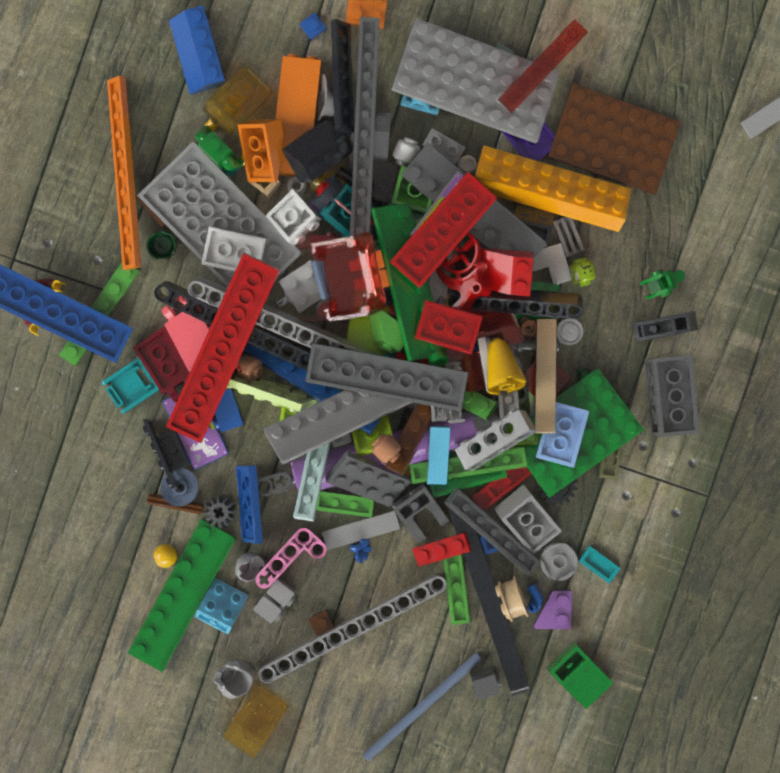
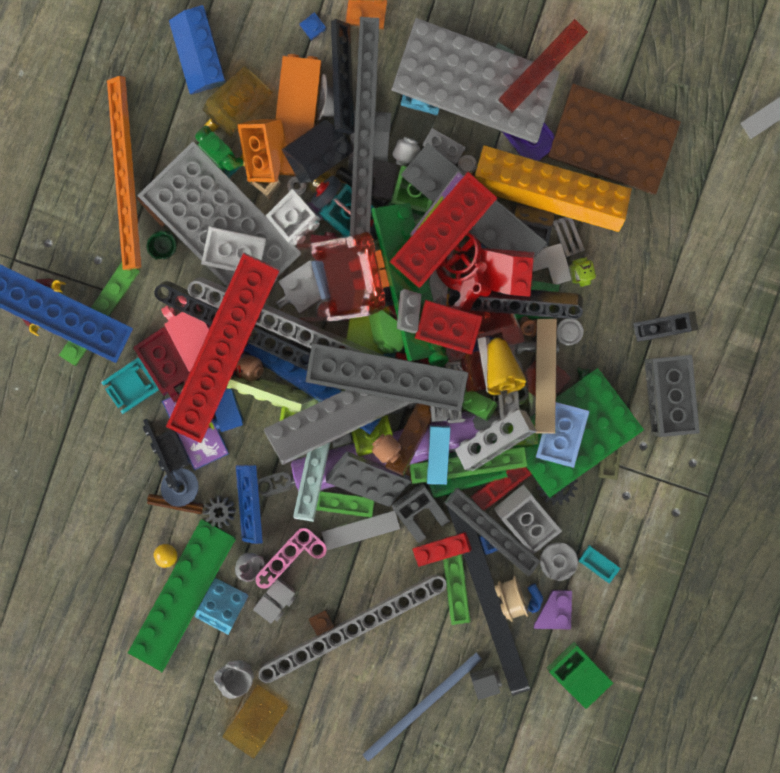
(361, 550): blue plant -> none
(409, 311): none -> light grey plate
(663, 282): green hinge -> none

